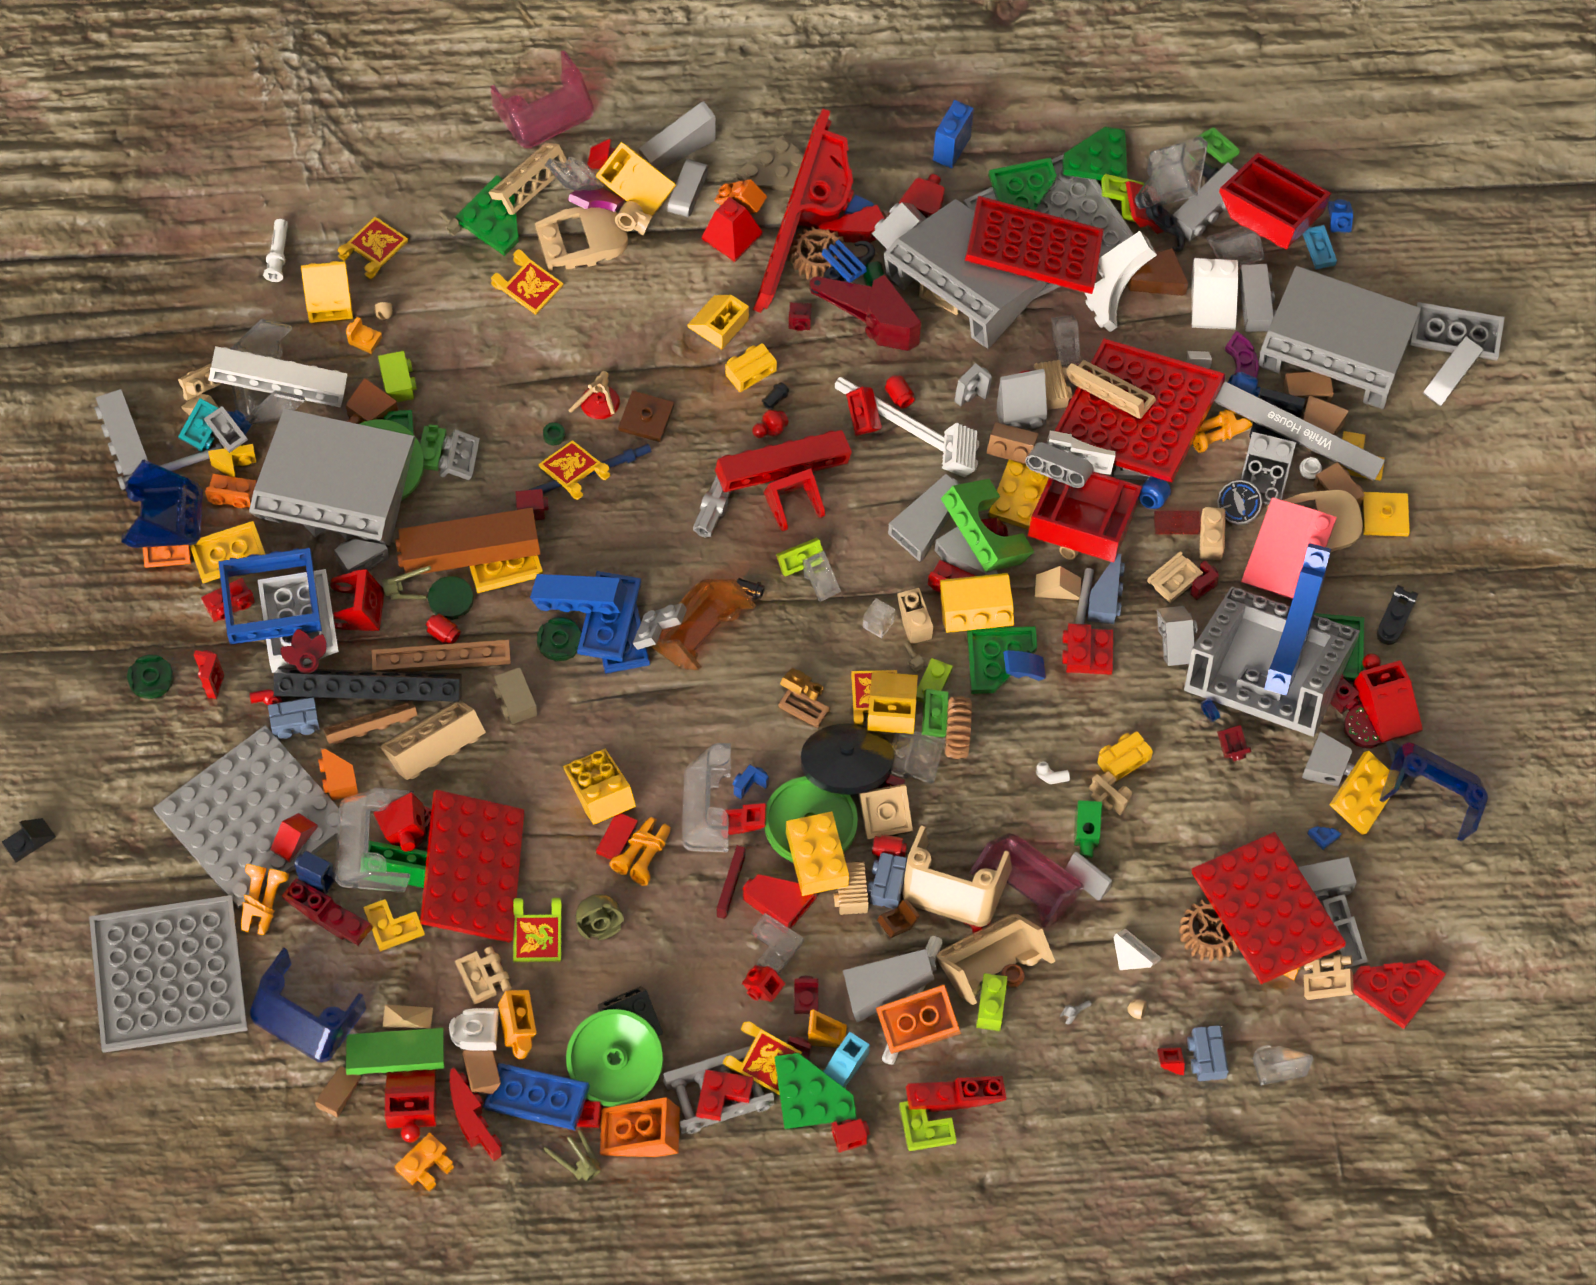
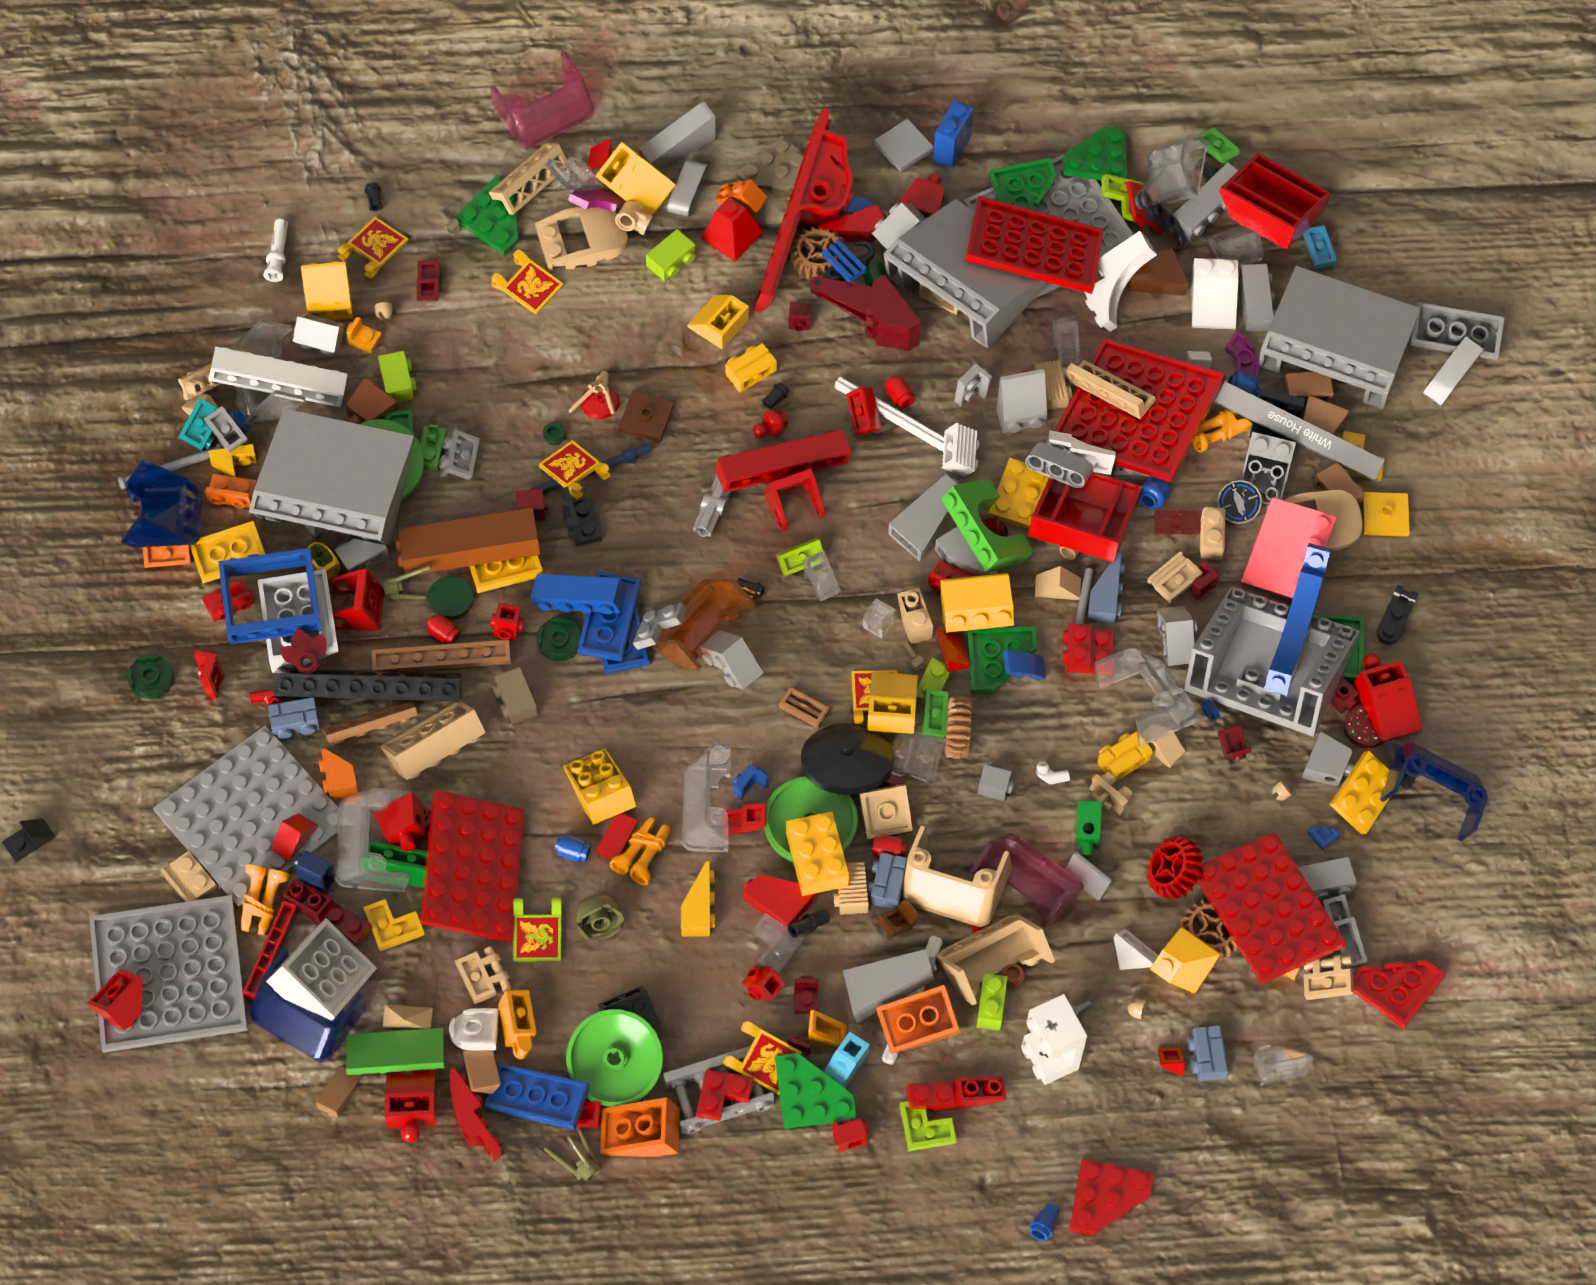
(119, 999): none -> red slope
(121, 430): light grey brick -> none
(188, 878): none -> tan plate
(271, 947): none -> red piece
(318, 333): none -> brick
(322, 972): none -> white slope
(324, 559): none -> rock
(373, 193): none -> black pin
(421, 1159): light orange plate -> none
(428, 281): none -> dark red slope
(507, 621): none -> red brick
(573, 848): none -> blue brick
(580, 520): none -> black bracket
(671, 255): none -> lime brick
(696, 907): none -> yellow slope
(731, 882): dark red tile -> none
(733, 657): none -> light grey brick
(799, 682): pearl gold plate -> none
(808, 923): none -> black axle
(903, 145): none -> light grey tile
(952, 650): none -> red slope
(995, 783): none -> light grey brick
(1011, 442): medium nougat brick -> none
(1044, 1223): none -> blue cone
(1056, 1035): none -> white plate
(1106, 1194): none -> red plate
(1167, 749): none -> tan slope
(1171, 703): none -> clear windscreen
(1174, 867): none -> red gear
(1185, 961): none -> yellow slope
(1283, 791): none -> tan hinge
(1310, 467): white plate -> none
(1341, 215): blue bracket -> none

